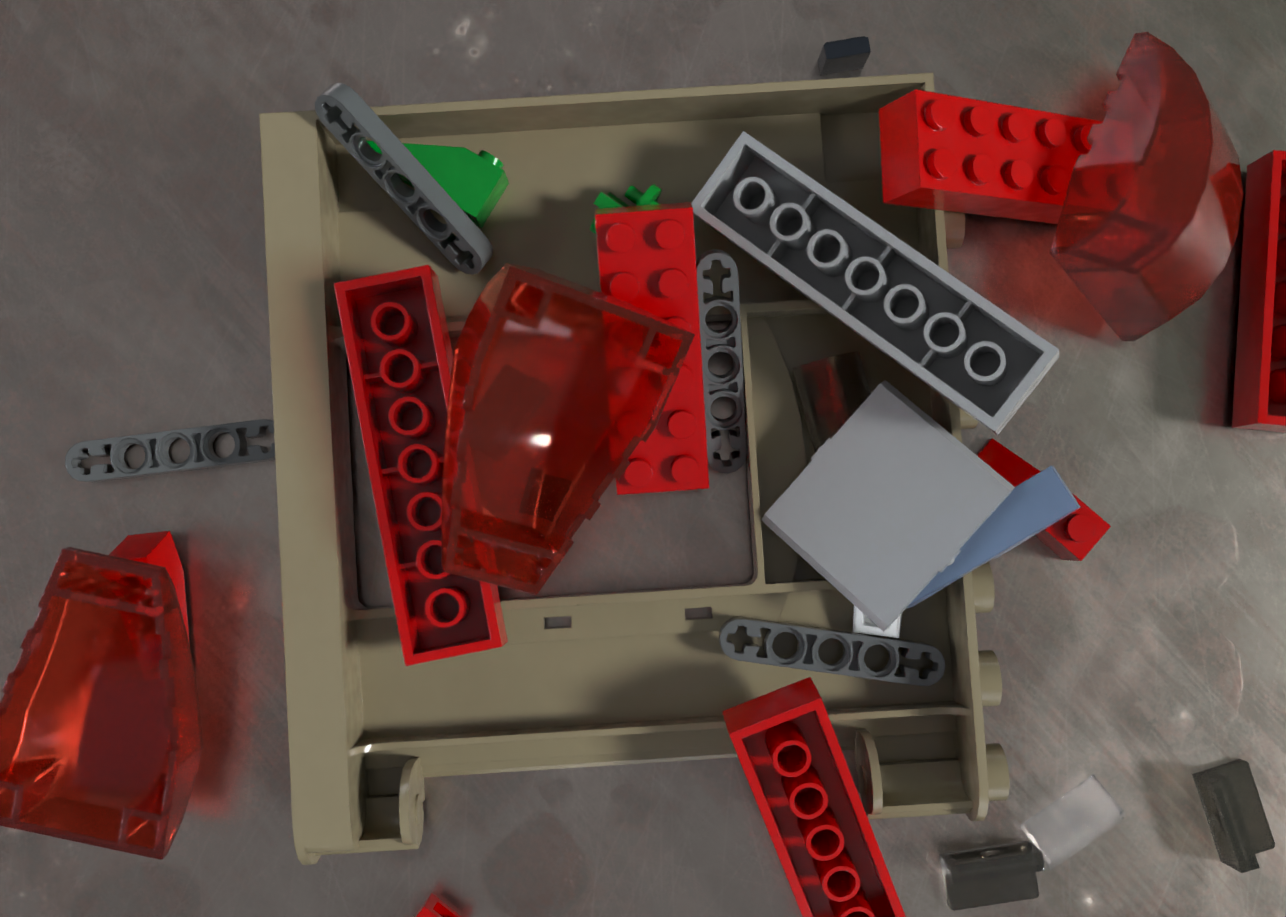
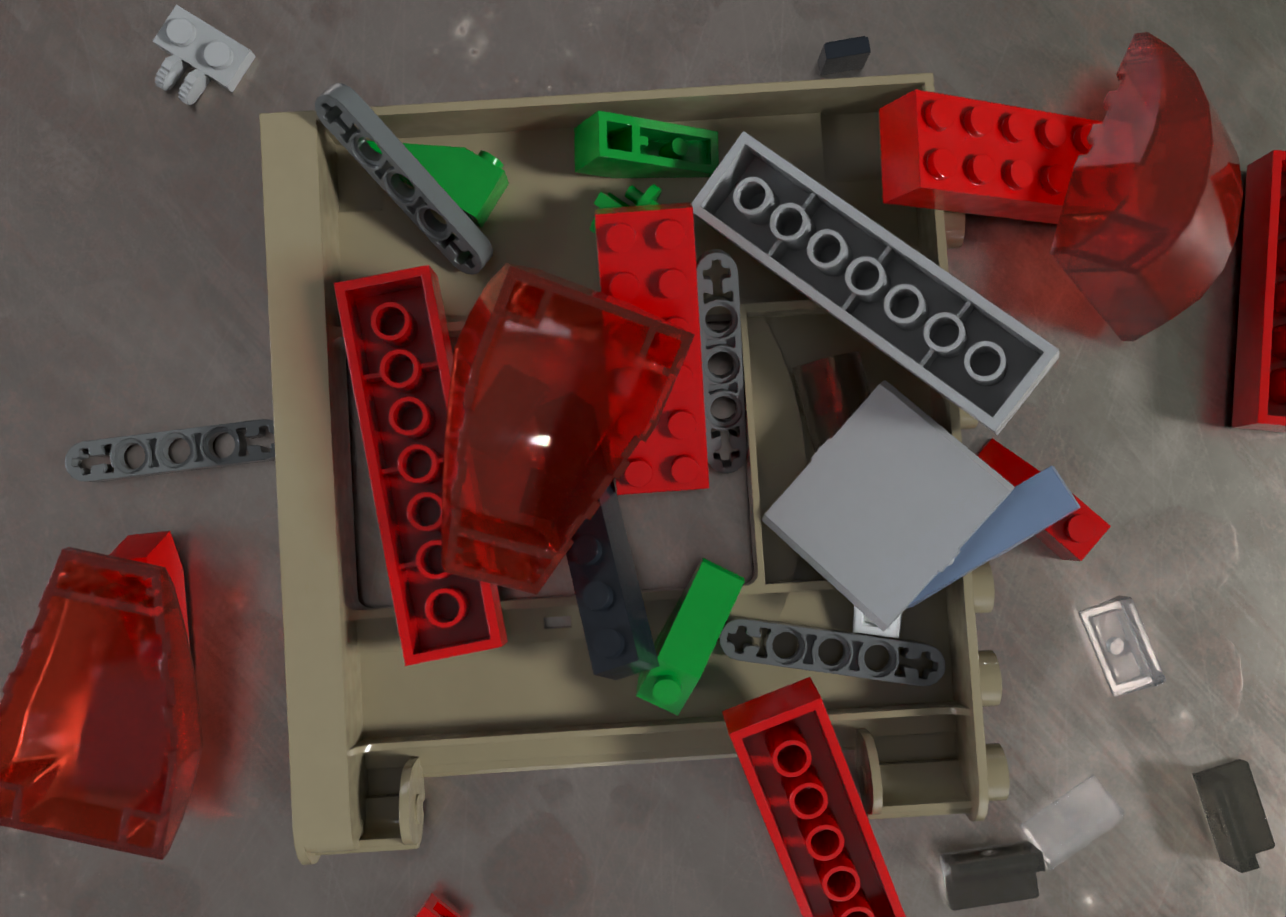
(205, 50): none -> light grey hinge
(610, 594): none -> black brick
(643, 148): none -> green slope
(690, 636): none -> green slope
(1122, 646): none -> clear slope

